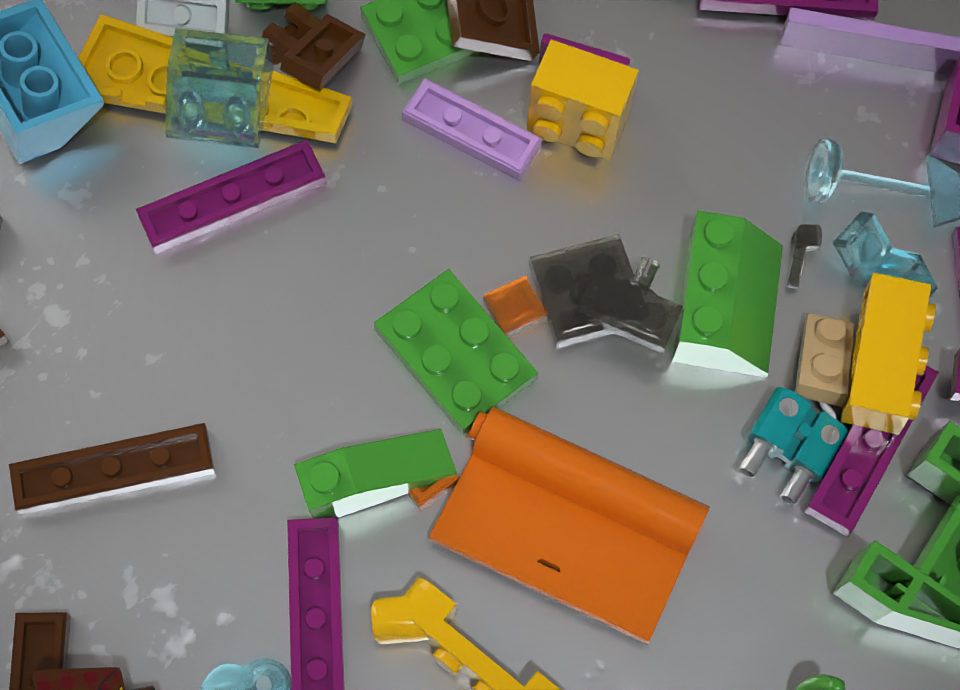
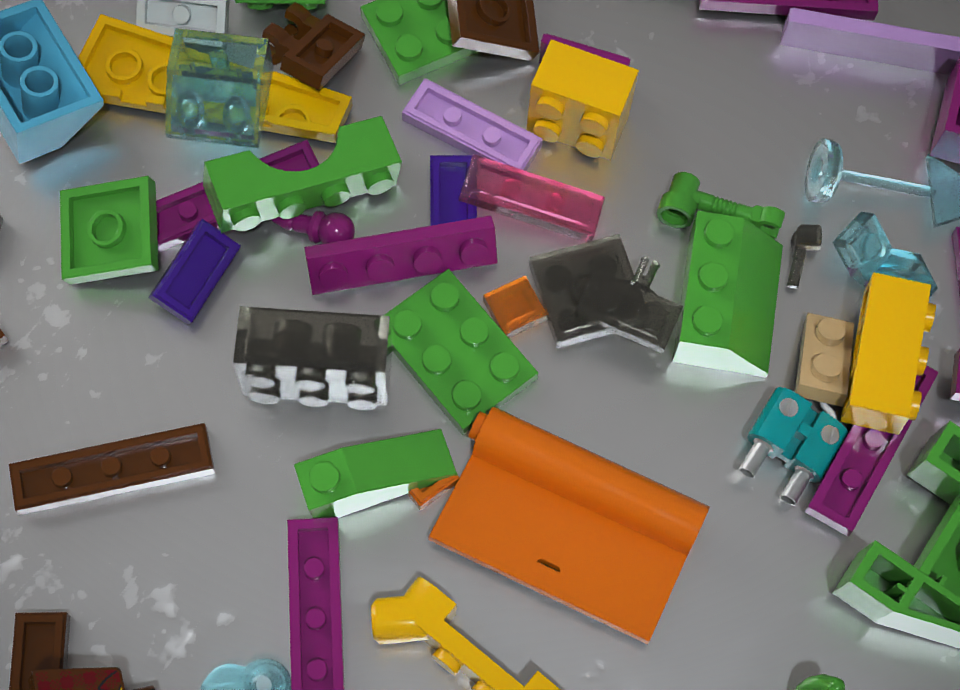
(108, 230): none -> bright green plate
(194, 271): none -> dark purple tile
(250, 192): none -> bright green arch
(313, 357): none -> clear smoke brick
(320, 226): none -> magenta bar
(401, 255): none -> magenta plate
(446, 183): none -> dark purple tile
(532, 198): none -> clear pink tile
(683, 199): none -> bright green brick

